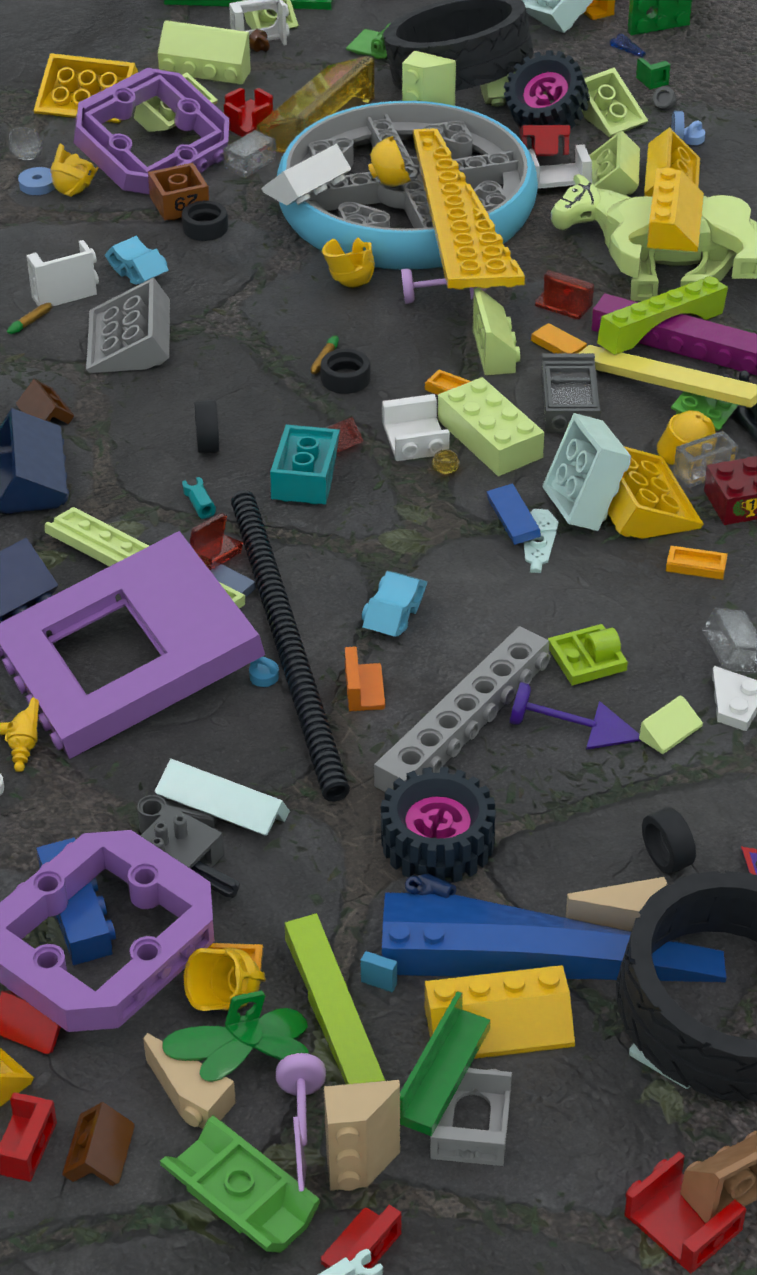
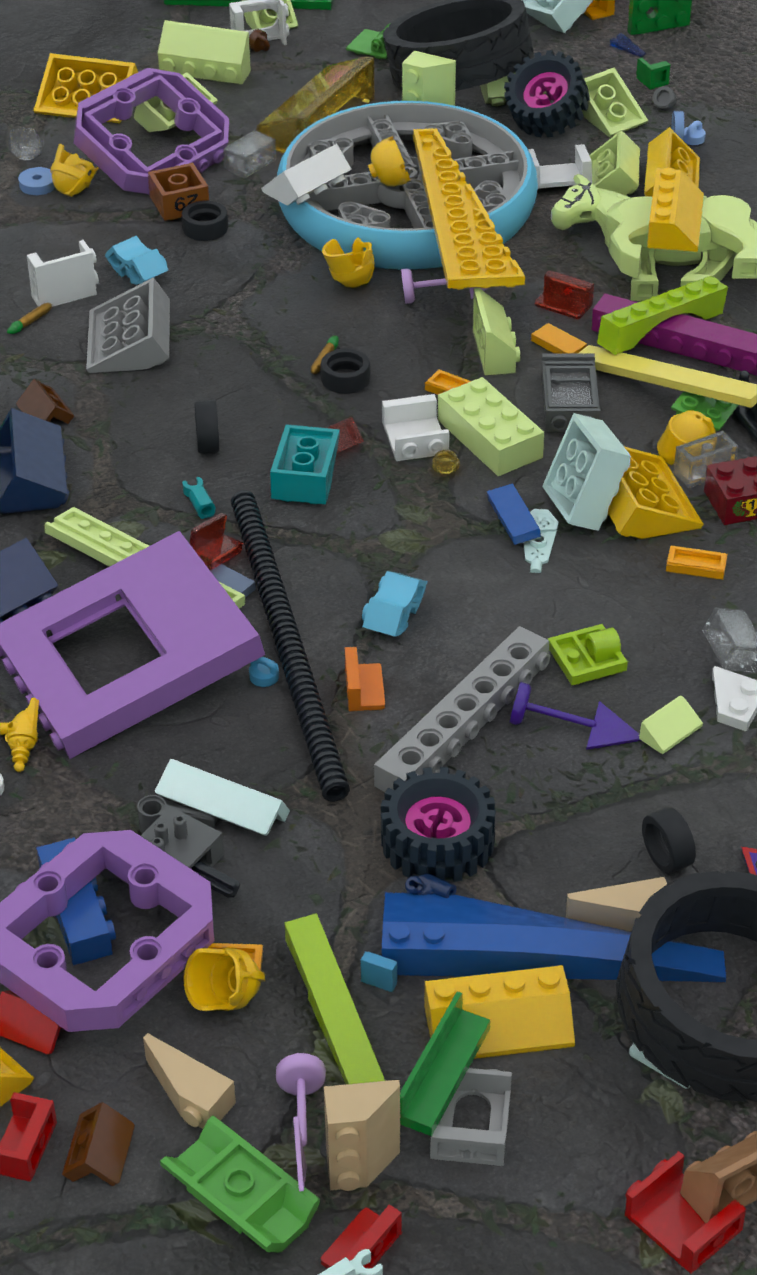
(230, 1045): green piece -> none
(247, 115): red panel -> none
(545, 138): red panel -> none

